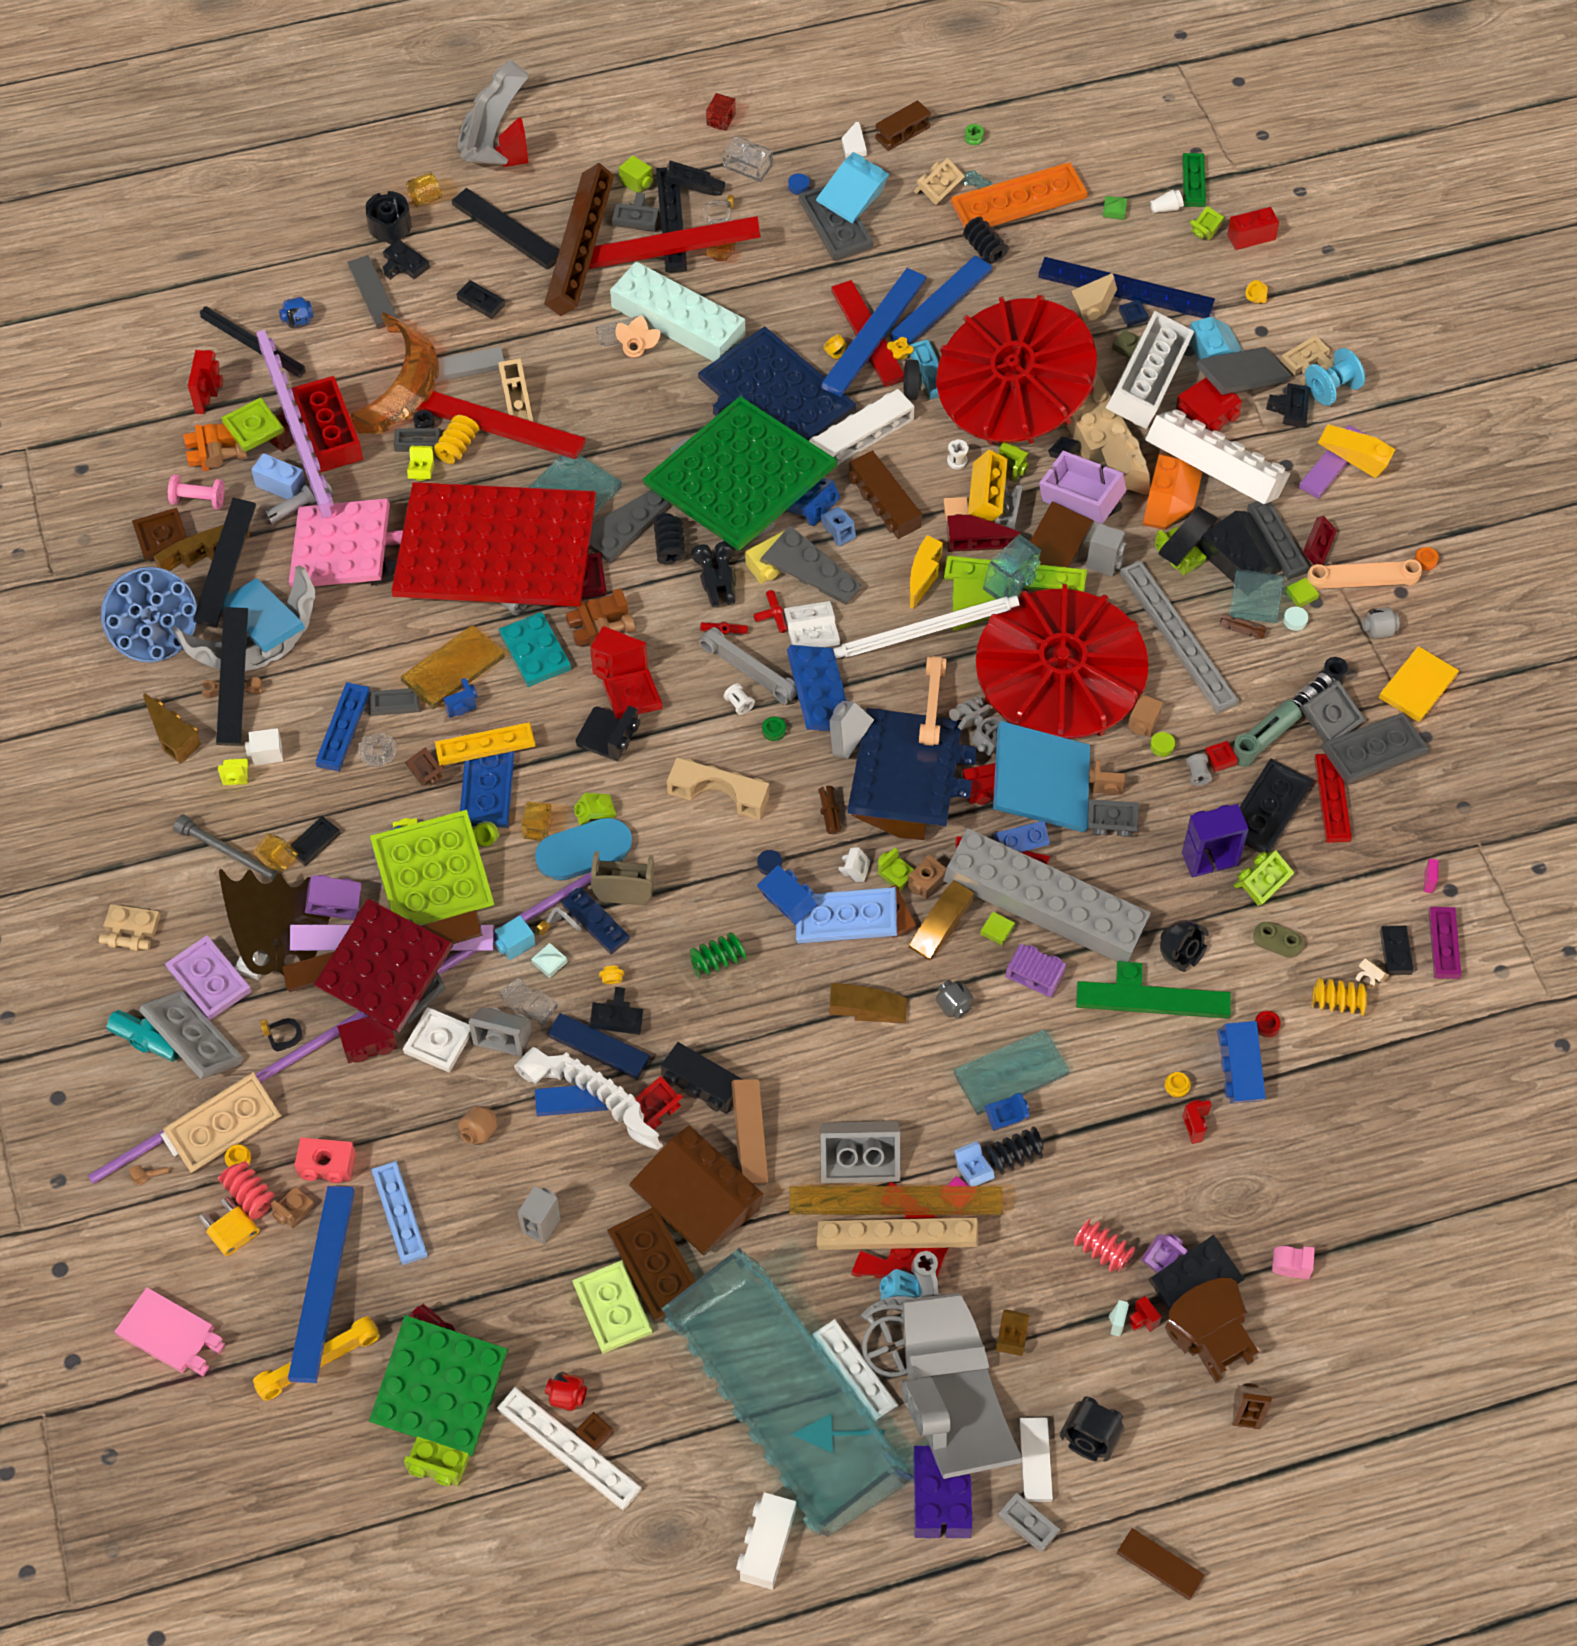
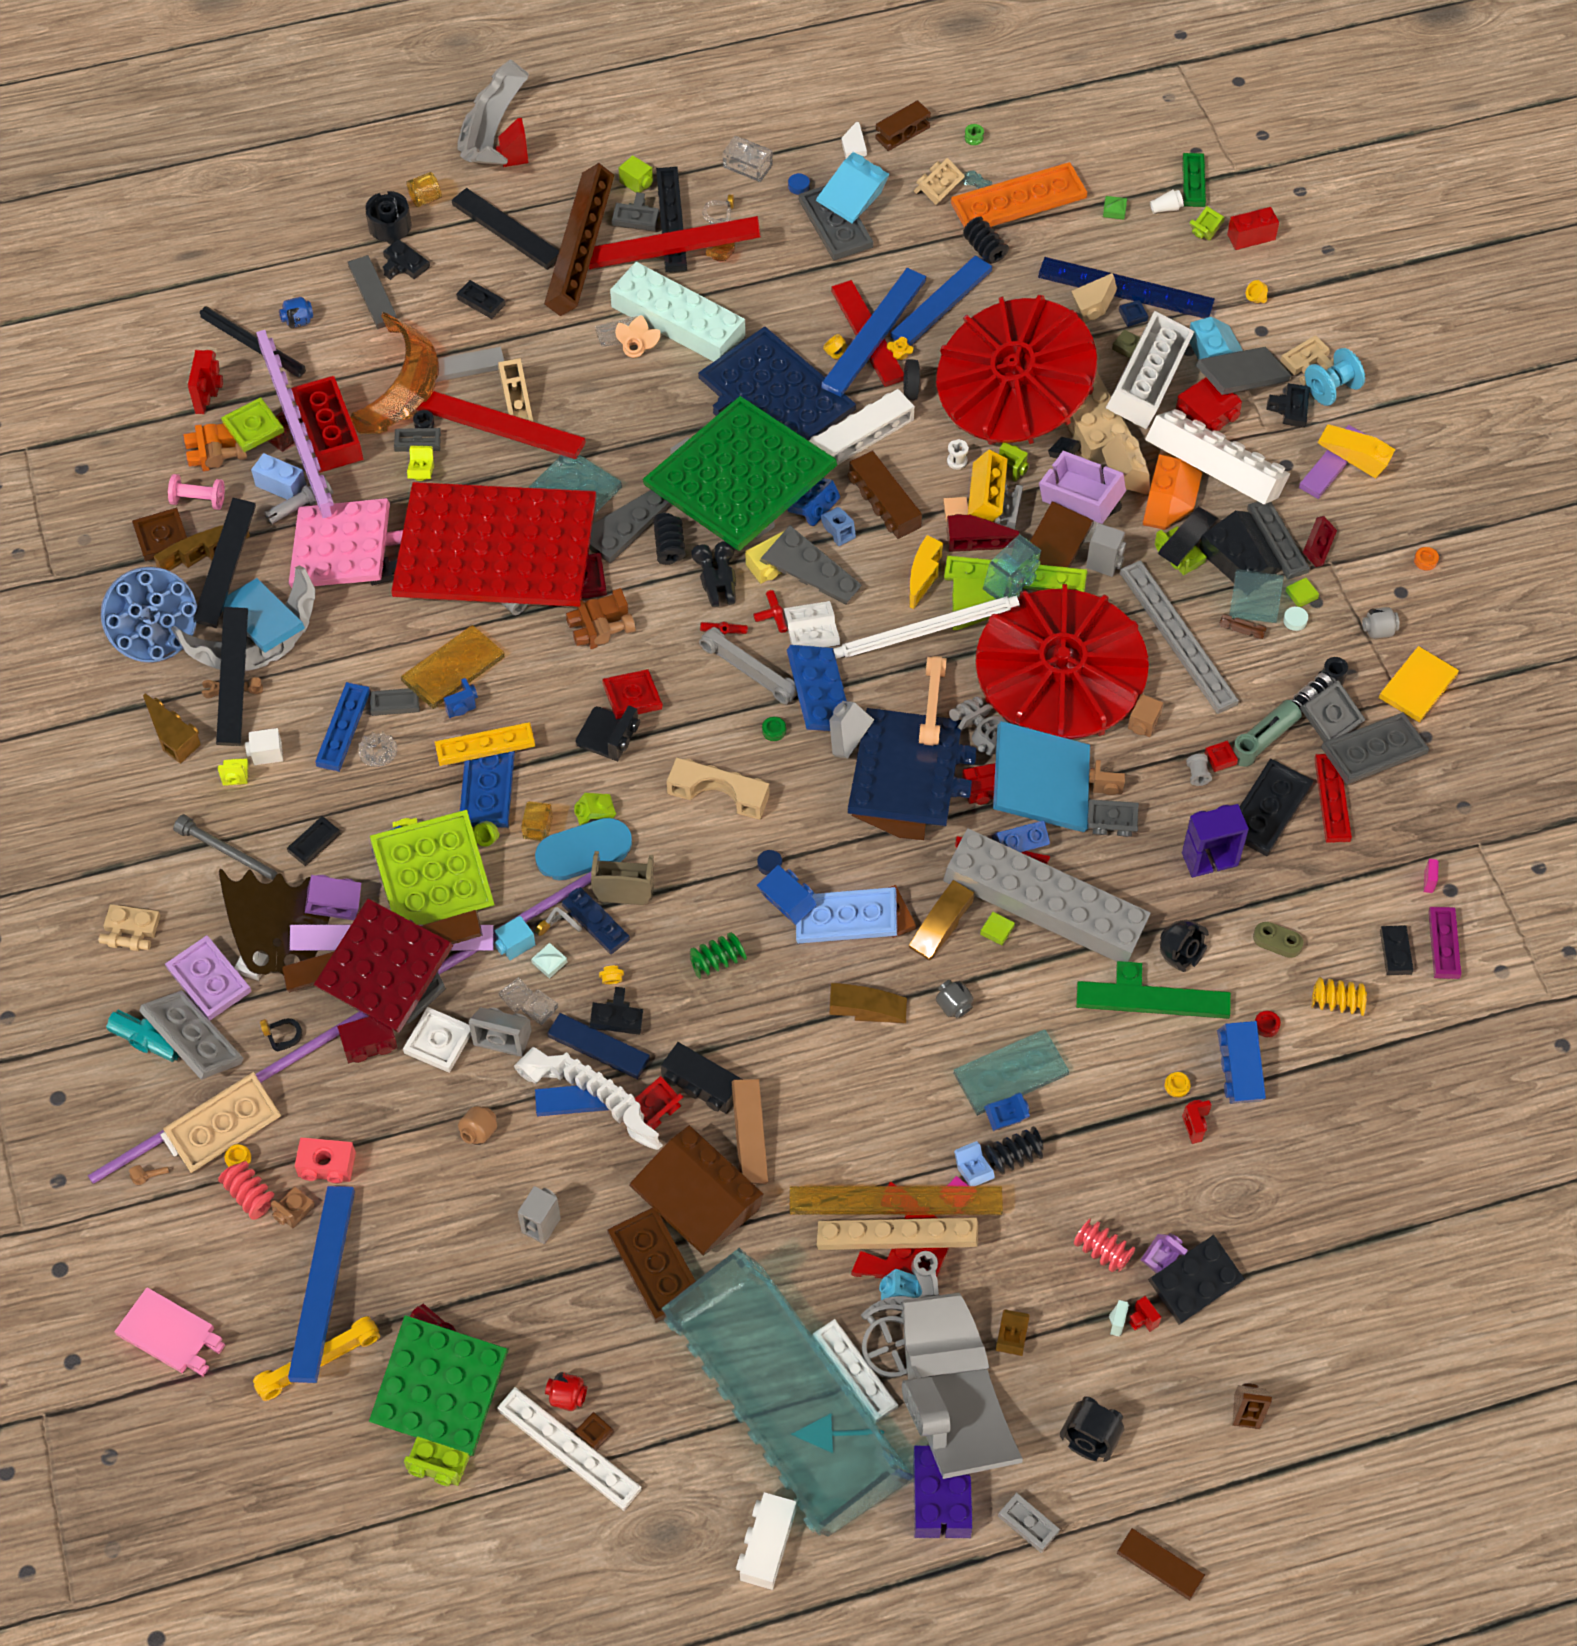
(232, 1229): yellow piece -> none
(275, 852): clear yellow panel -> none
(399, 1213): light blue tile -> none
(425, 767): reddish brown bracket -> none
(456, 439): yellow piece -> none
(535, 649): teal plate -> none
(612, 1307): yellowish green tile -> none
(617, 654): red slope -> none
(693, 179): black hinge -> none
(720, 112): clear red brick -> none
(740, 705): white bush -> none
(830, 810): reddish brown axle -> none
(856, 865): white tile -> none
(860, 1152): light grey slope -> none
(894, 869): lime bracket -> none
(928, 366): medium azure tile -> none
(934, 877): medium nougat brick -> none
(1036, 970): medium lavender brick -> none
(1036, 1459): white tile -> none
(1162, 744): lime tile -> none
(1212, 1320): reddish brown piece -> none
(1264, 876): lime bracket -> none
(1293, 1262): bright pink leg -> none
(1365, 574): light nougat piece -> none
(1373, 971): tile -> none

